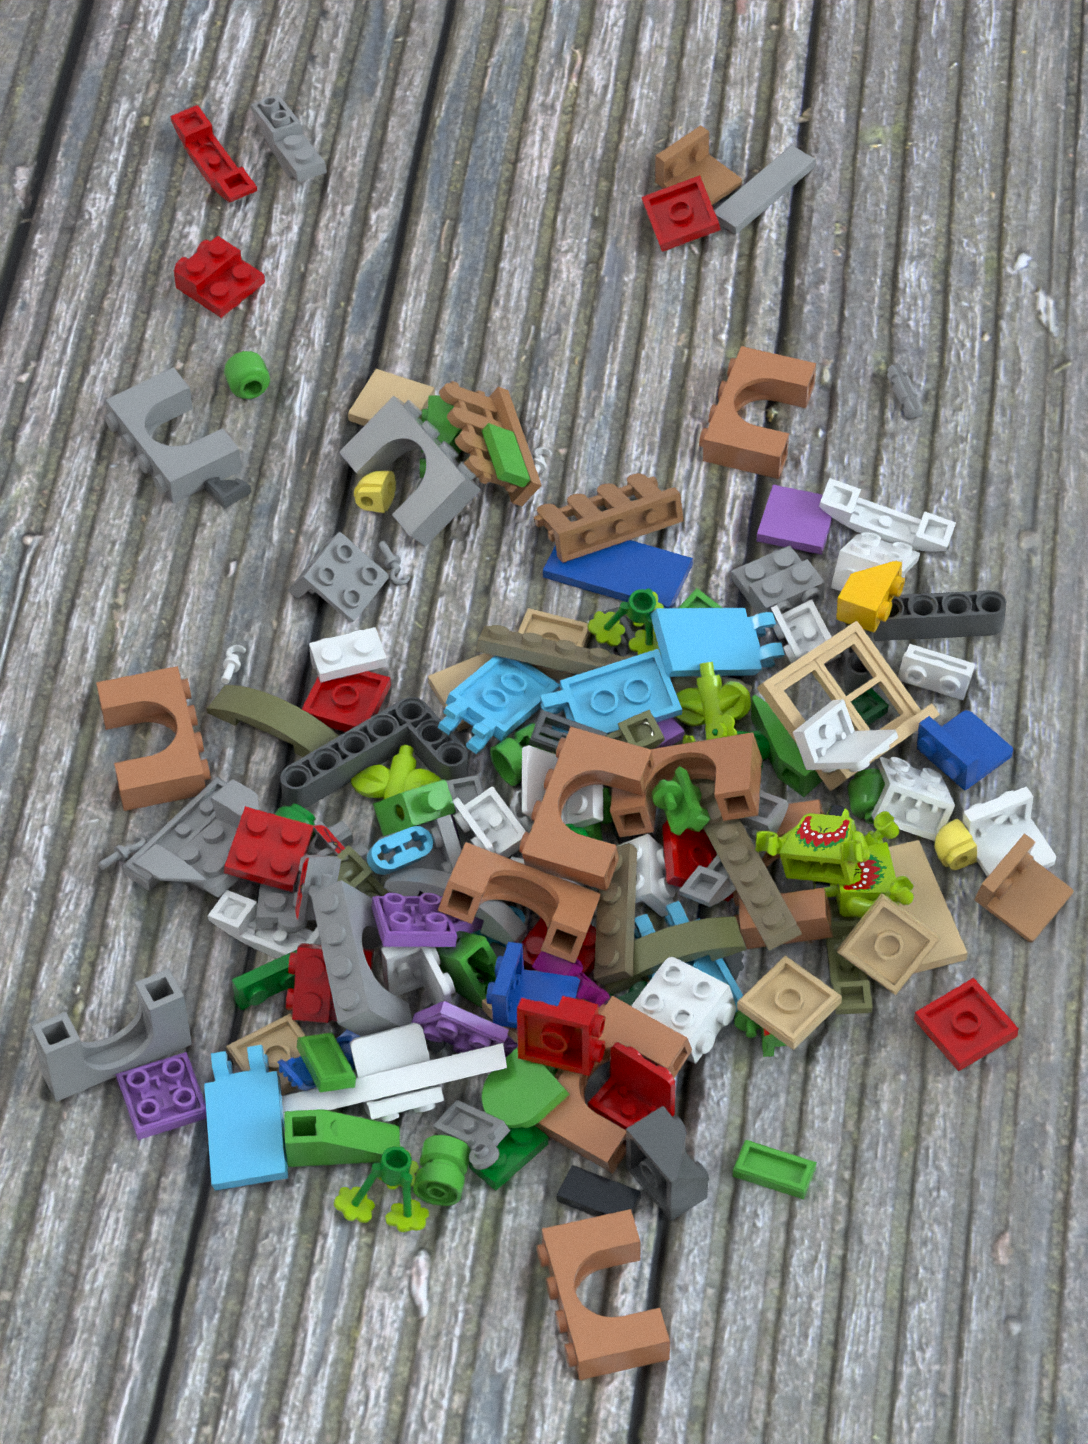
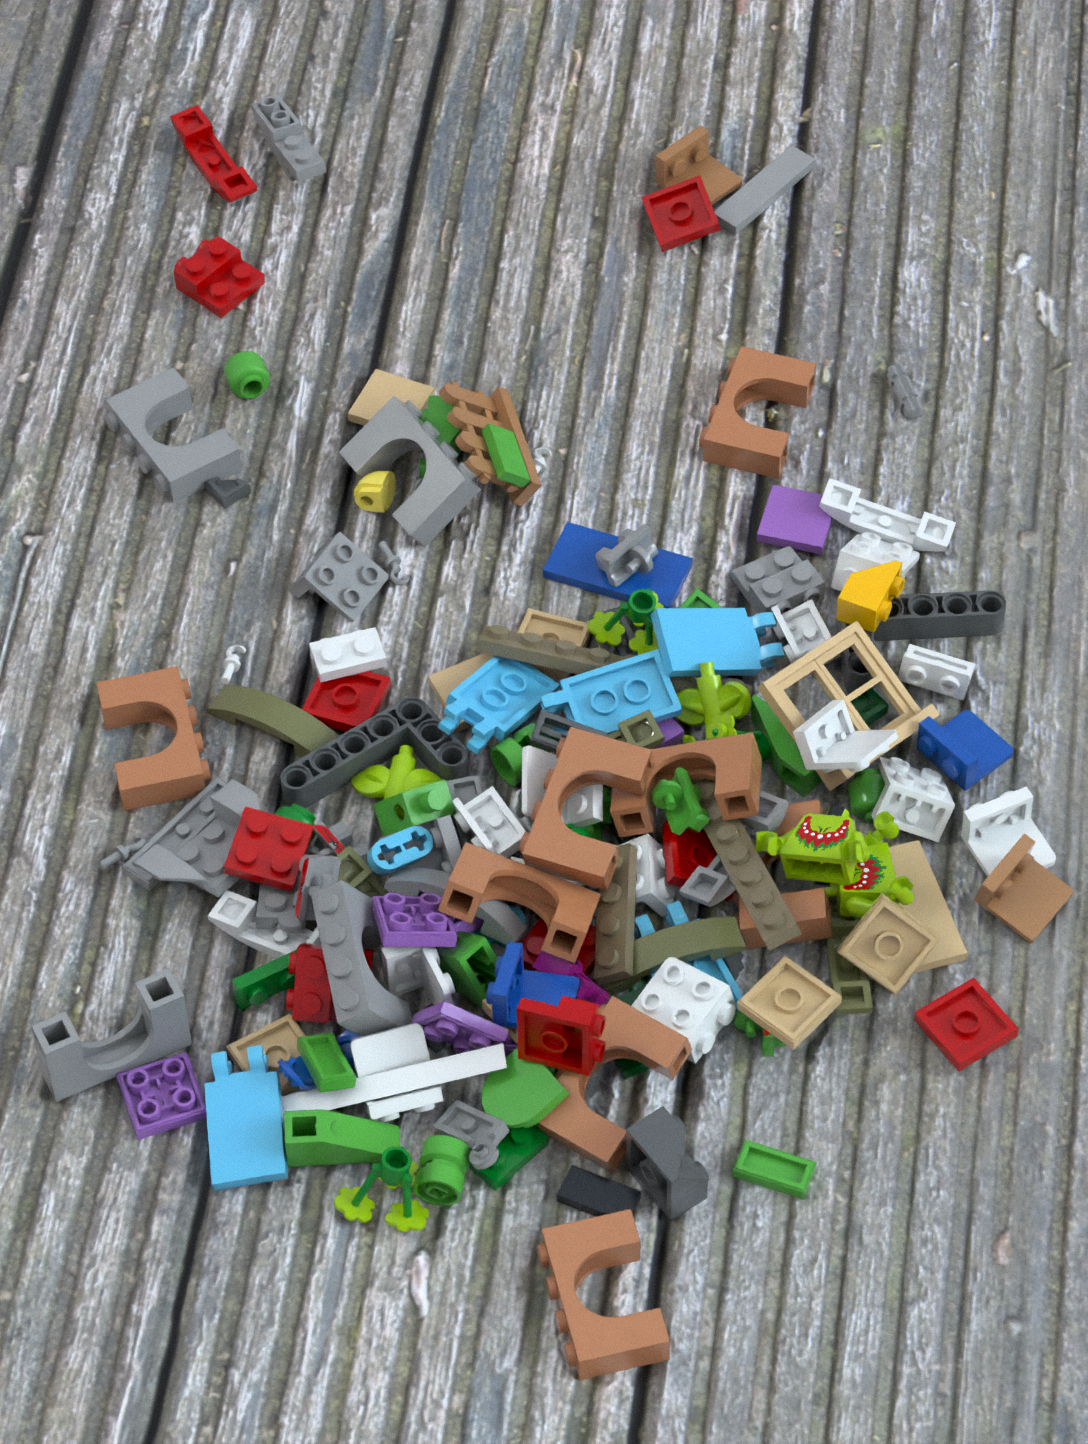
(613, 526): medium nougat fence -> none
(631, 554): none -> light grey hips
(633, 1088): red bracket -> none
(955, 846): light yellow piece -> none

